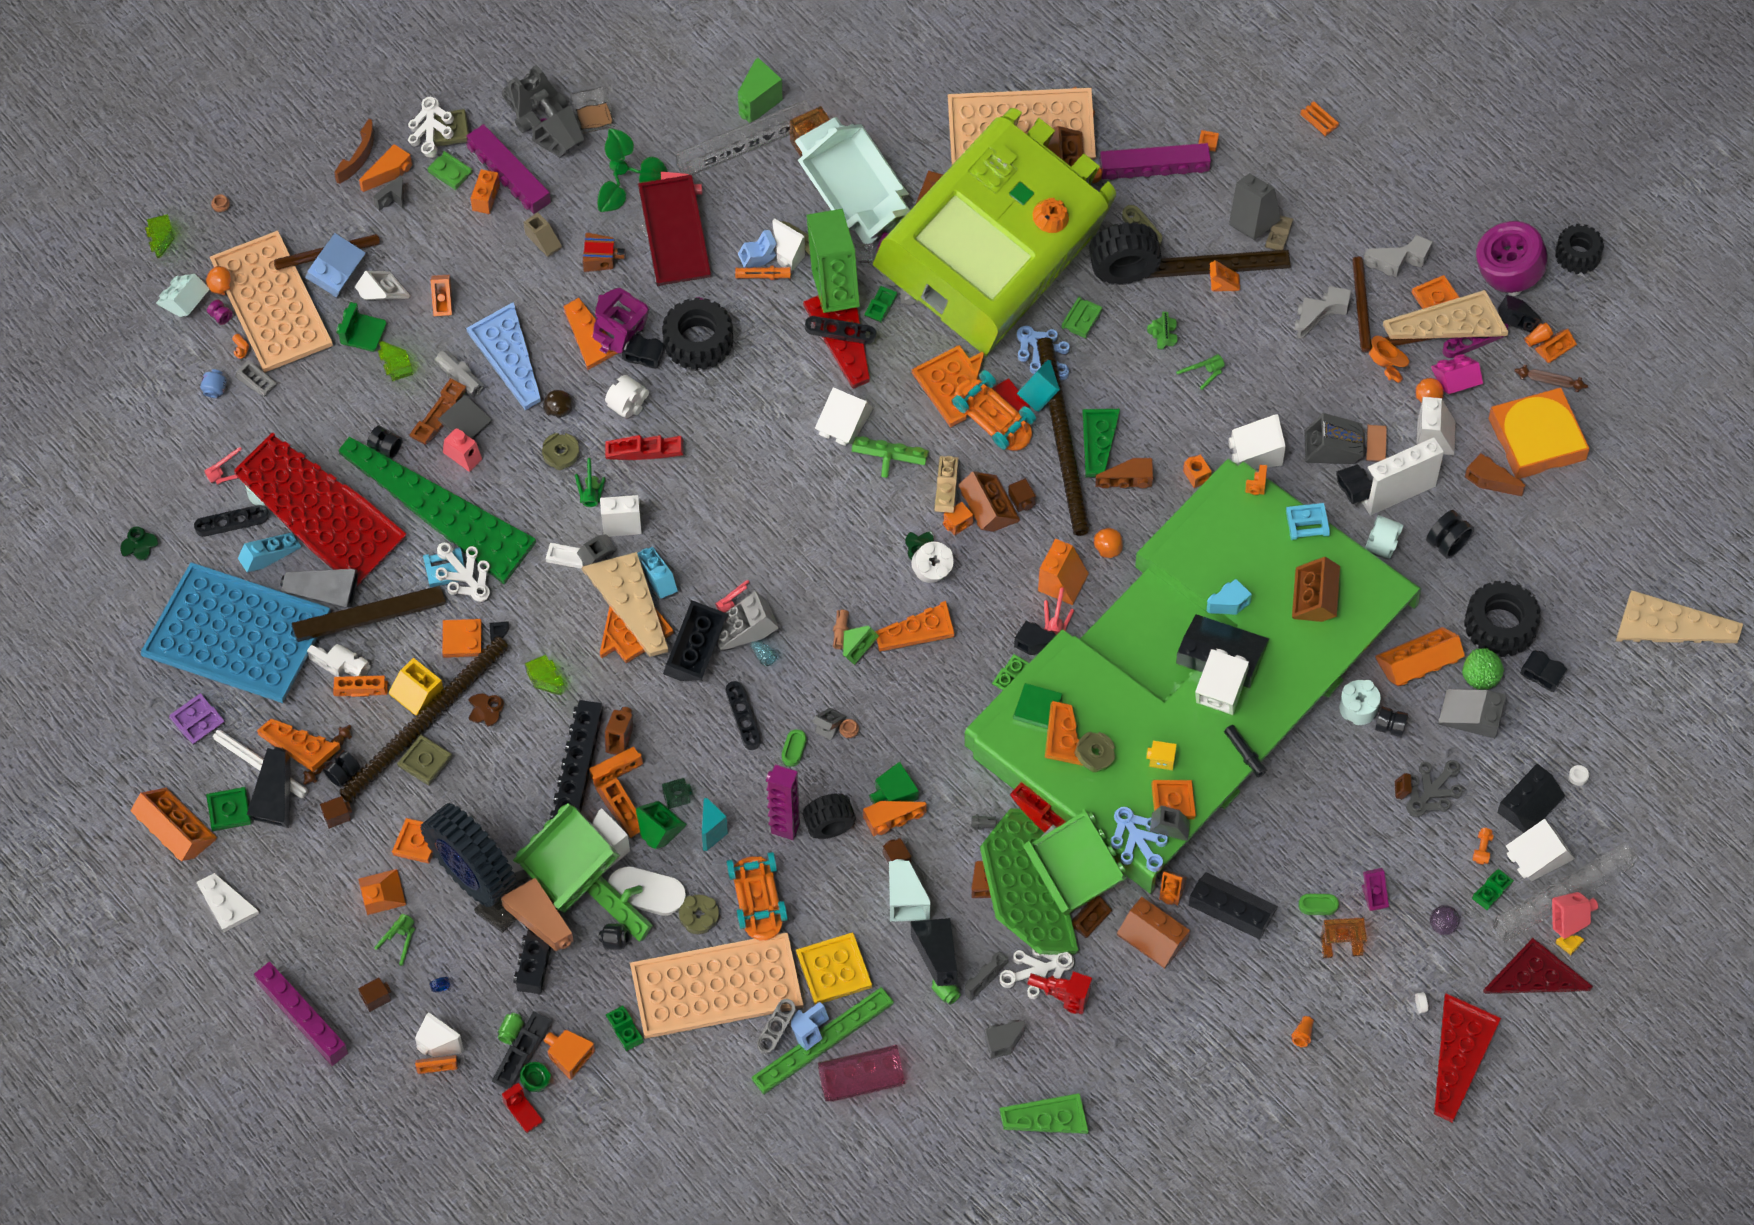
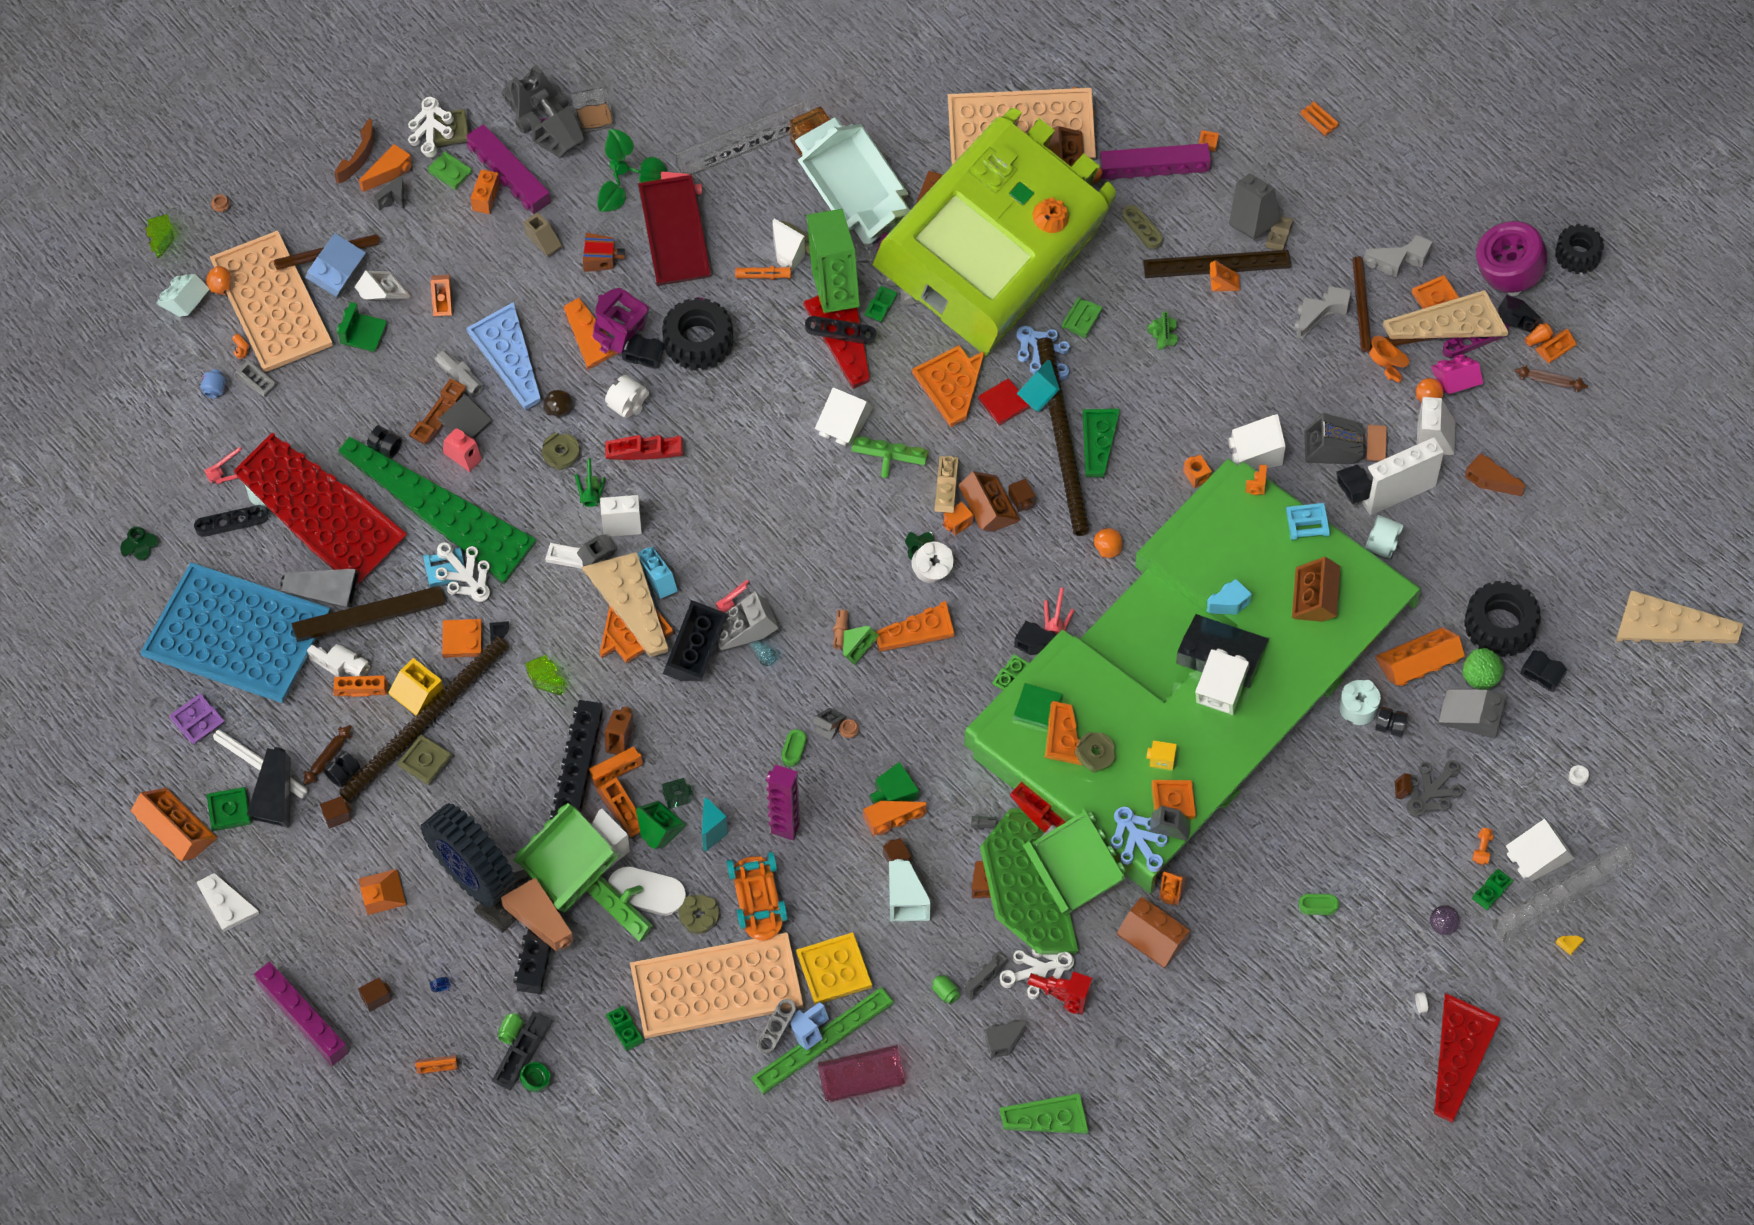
(221, 313): magenta wheel -> none
(266, 551): medium azure slope -> none
(299, 745): orange wing -> none
(396, 361): clear neon green slope -> none
(401, 926): bright green plant -> none
(411, 843): orange plate -> none
(437, 1038): white slope -> none
(483, 709): reddish brown plate -> none
(521, 1108): red bracket -> none
(569, 1051): orange torso -> none
(614, 936): black head -> none
(739, 716): black beam -> none
(758, 253): light blue brick -> none
(759, 91): bright green slope -> none
(829, 816): black tyre -> none
(936, 948): black slope -> none
(994, 414): orange piece -> none
(1062, 569): orange slope -> none
(1091, 916): reddish brown slope -> none
(1125, 253): black tyre -> none
(1131, 473): dark orange slope -> none
(1212, 364): bright green plant -> none
(1232, 905): black slope -> none
(1250, 757): black pin -> none
(1303, 1032): orange cone -> none
(1343, 930): clear orange panel -> none
(1375, 889): magenta slope -> none
(1450, 534): black wheel -> none
(1531, 799): black slope -> none
(1536, 971): dark red tile -> none
(1538, 433): yellow tile -> none
(1572, 913): coral torso -> none

